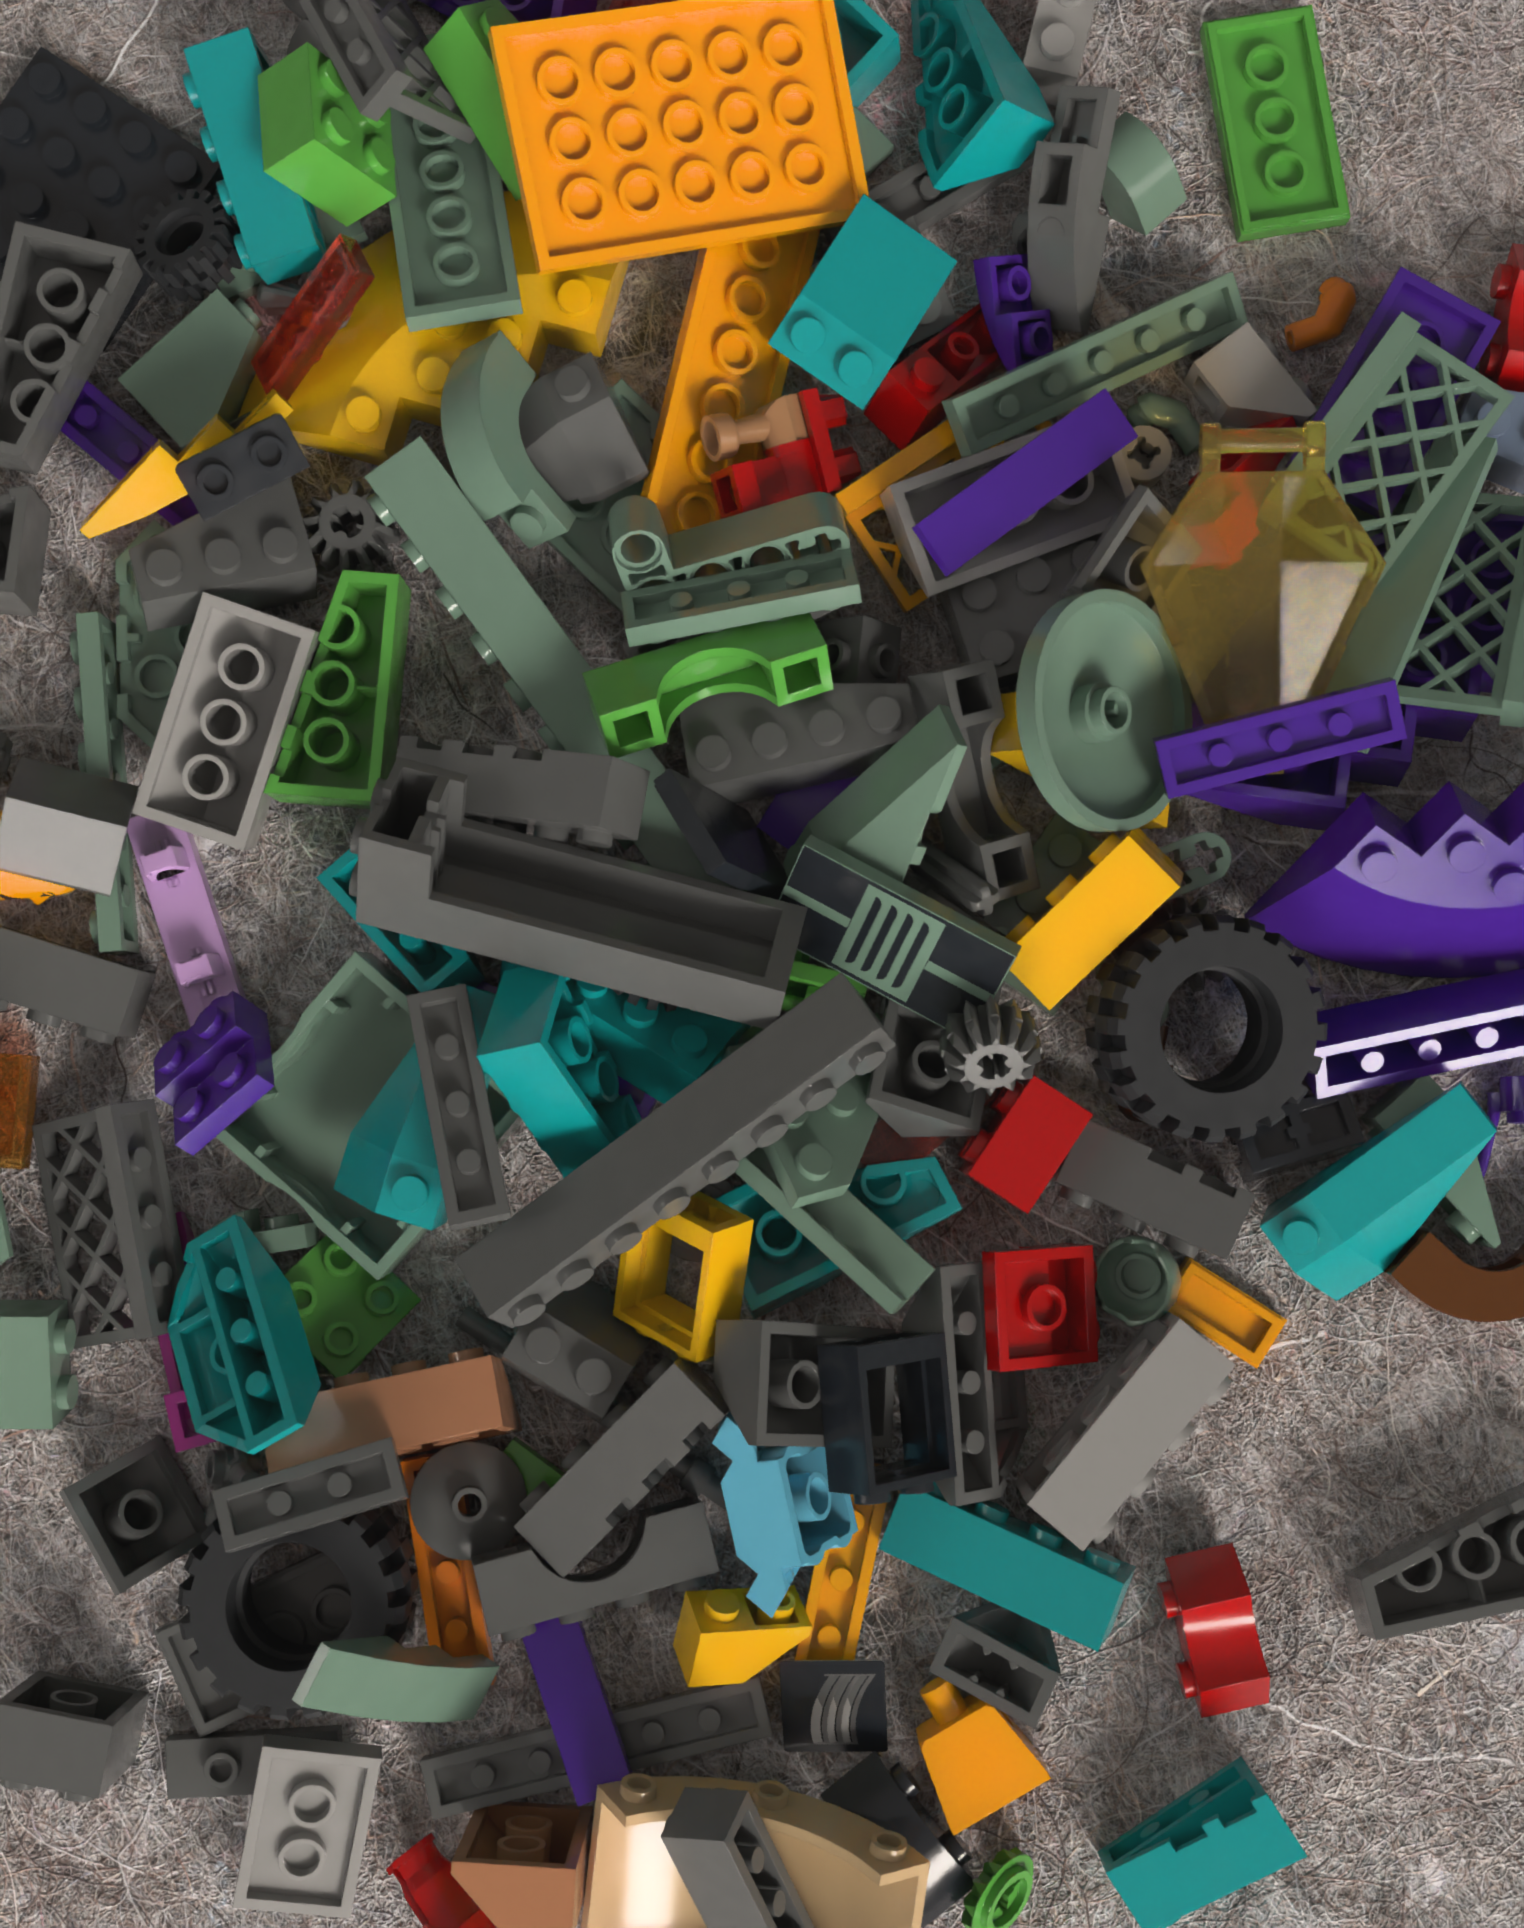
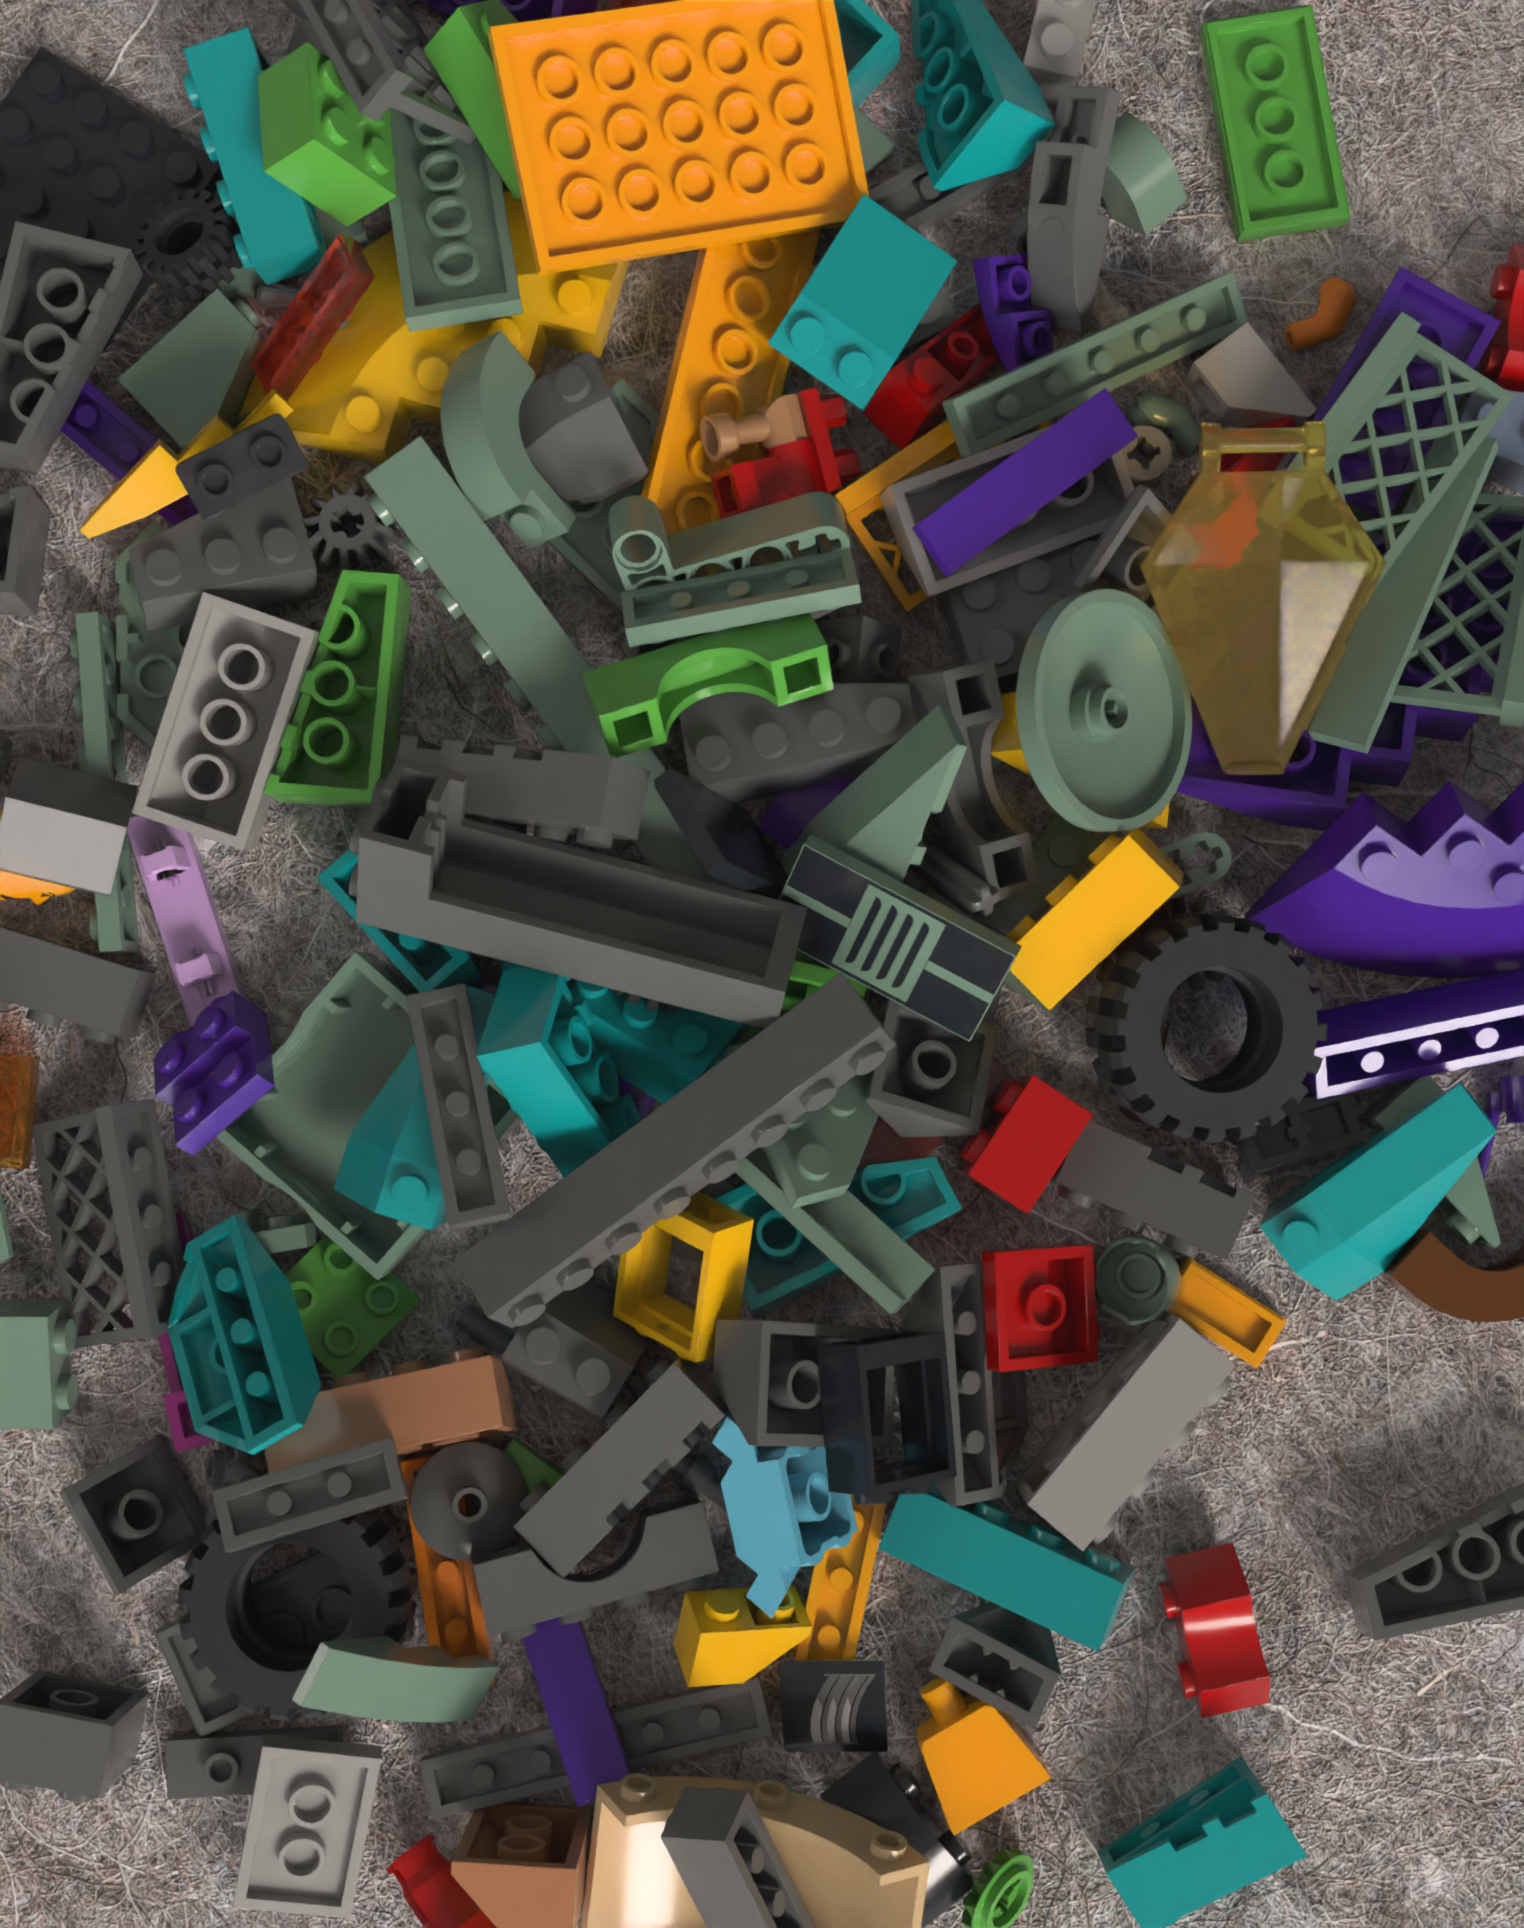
(990, 1045): dark grey gear -> none
(1280, 737): dark purple plate -> none

